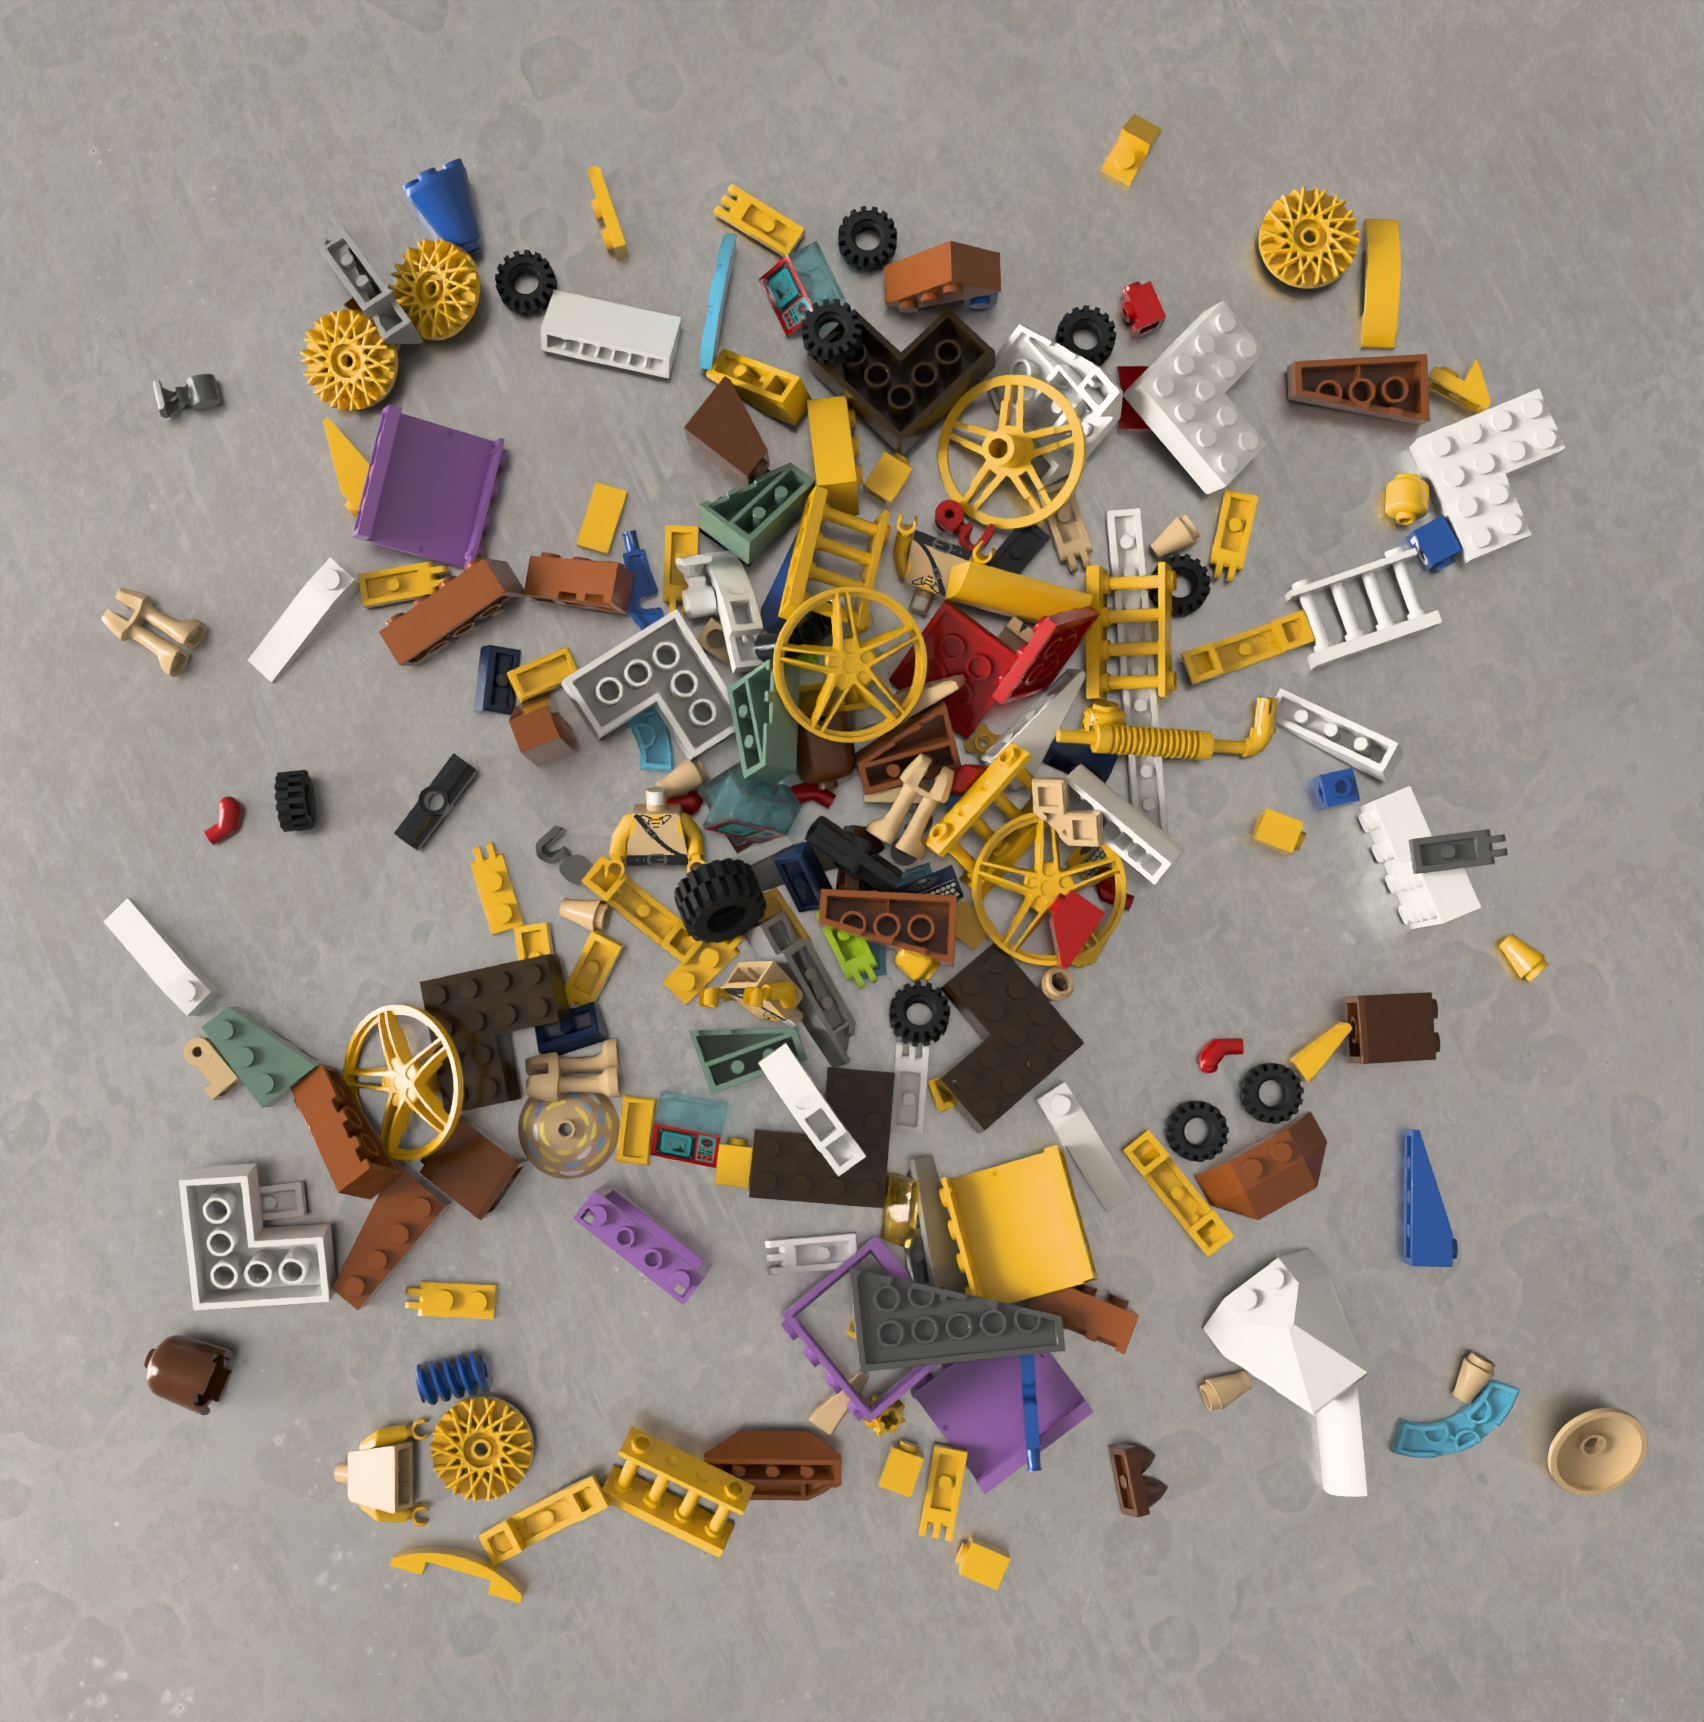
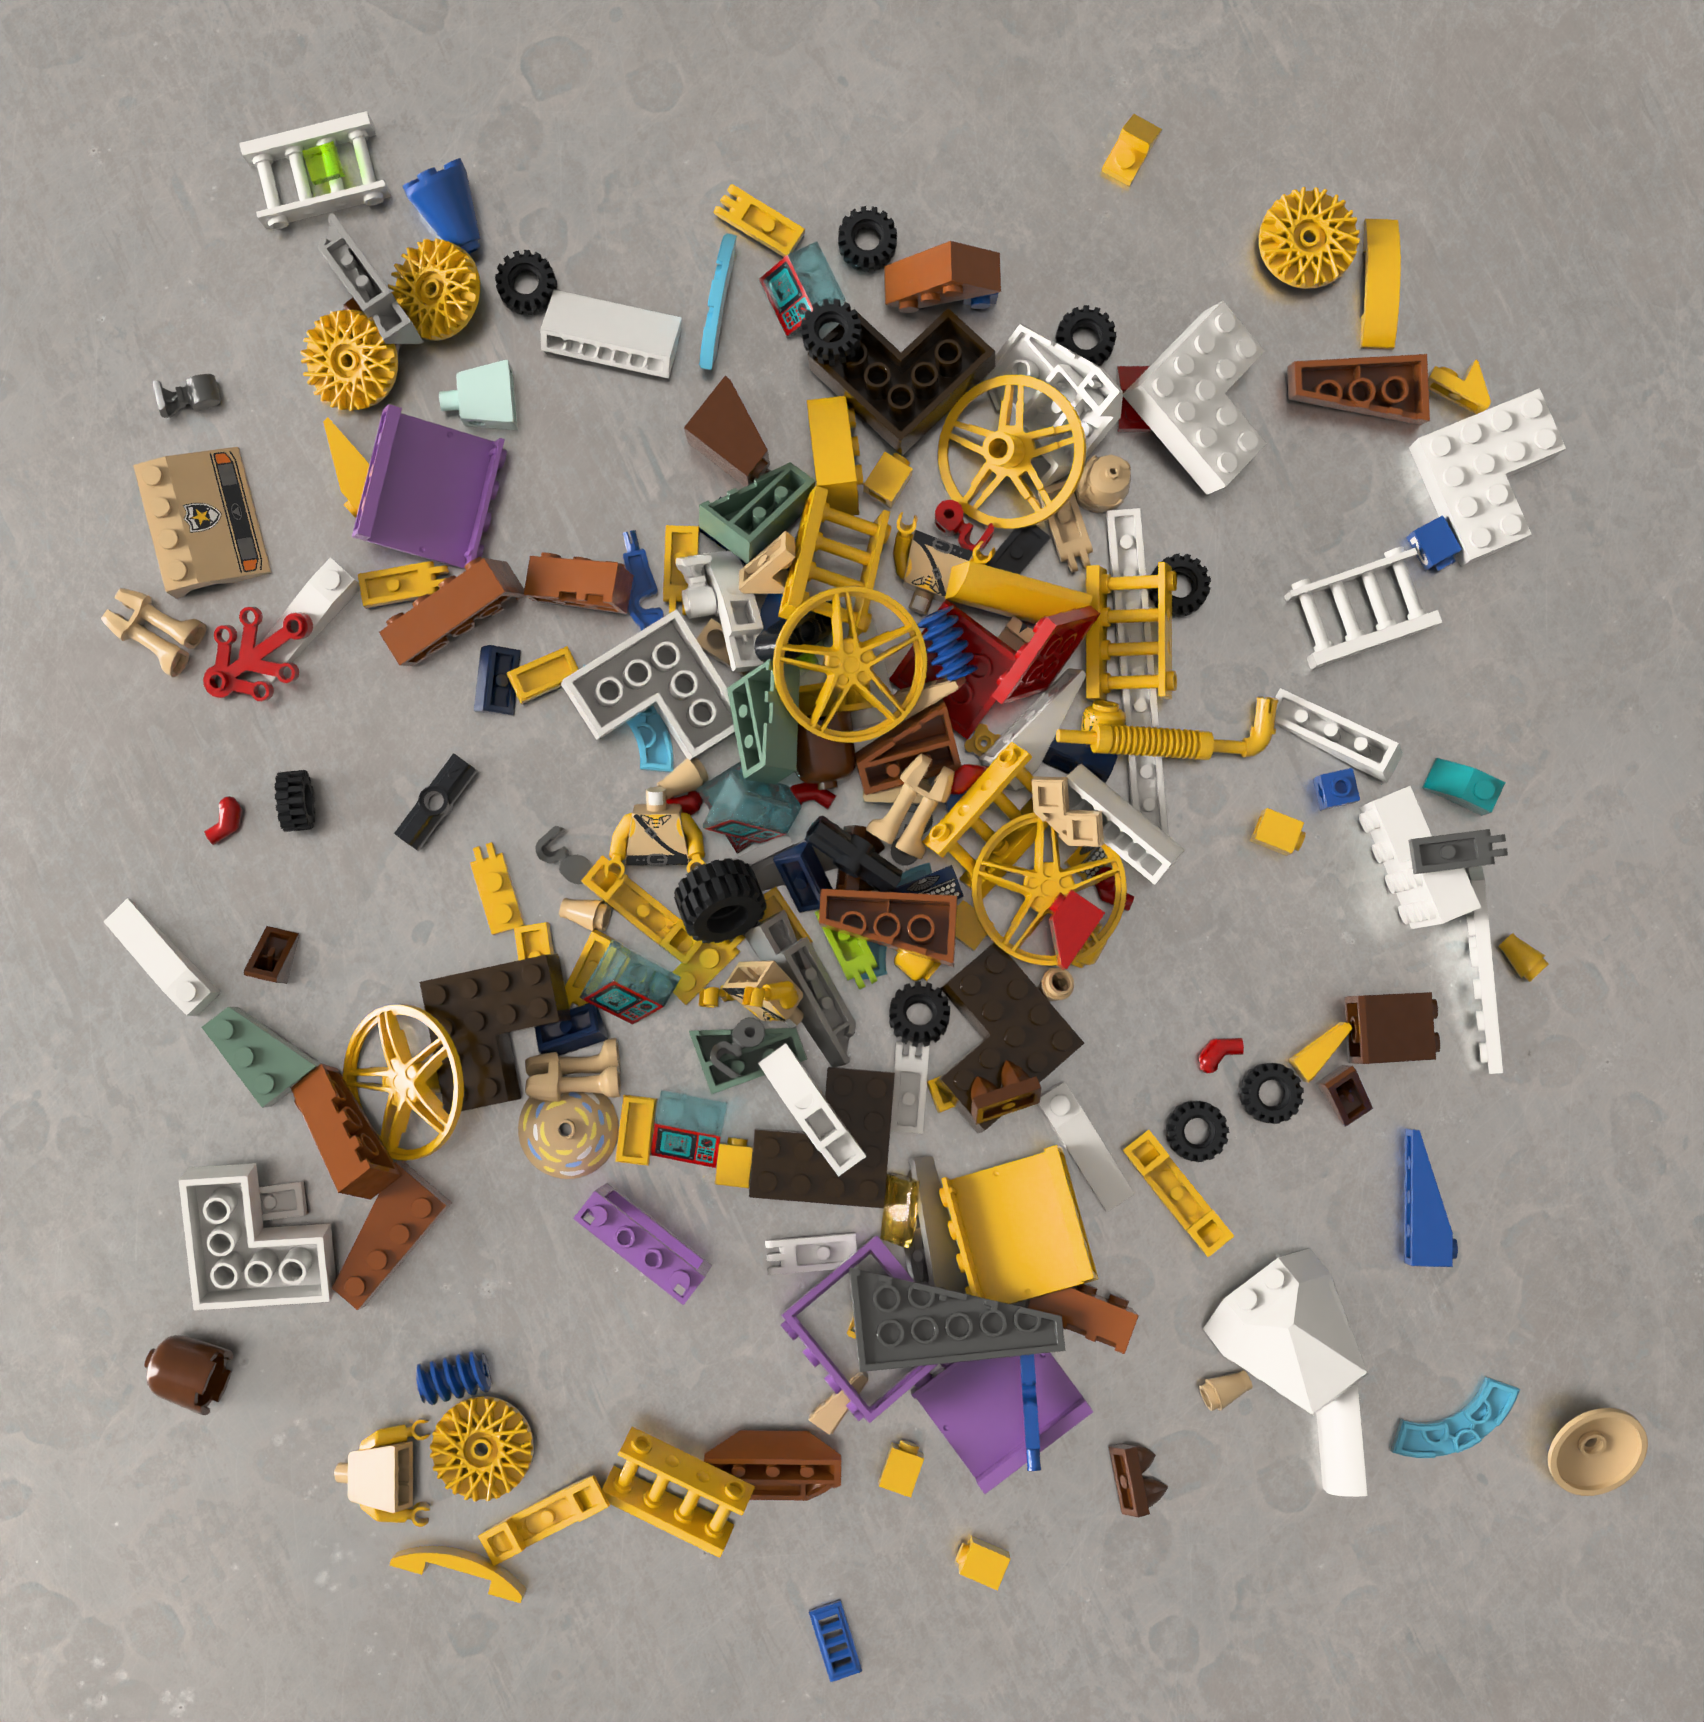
(202, 519): none -> tan piece
(211, 1063): tan leg -> none
(251, 657): none -> red plant
(273, 955): none -> reddish brown slope
(289, 145): none -> white fence
(323, 163): none -> clear neon green tile
(454, 1299): yellow hinge -> none
(473, 1168): reddish brown slope -> none
(484, 397): none -> light aqua torso
(542, 731): dark orange wedge -> none
(602, 518): yellow tile -> none
(604, 209): yellow hinge -> none
(629, 984): none -> clear light blue slope
(747, 1033): none -> dark grey leg
(763, 386): yellow slope -> none
(768, 569): none -> tan slope
(846, 1669): none -> blue slope
(888, 1420): yellow gear -> none
(943, 1490): yellow hinge -> none
(946, 644): none -> blue piece
(1017, 1093): none -> reddish brown tile
(1103, 483): none -> tan helmet
(1142, 308): red brick -> none
(1175, 537): tan cone -> none
(1233, 533): yellow hinge -> none
(1247, 647): yellow slope -> none
(1267, 1171): dark orange wedge -> none
(1345, 1094): none -> reddish brown slope
(1407, 498): yellow head -> none
(1464, 786): none -> teal slope
(1473, 1376): tan cone -> none
(1484, 987): none -> white wing

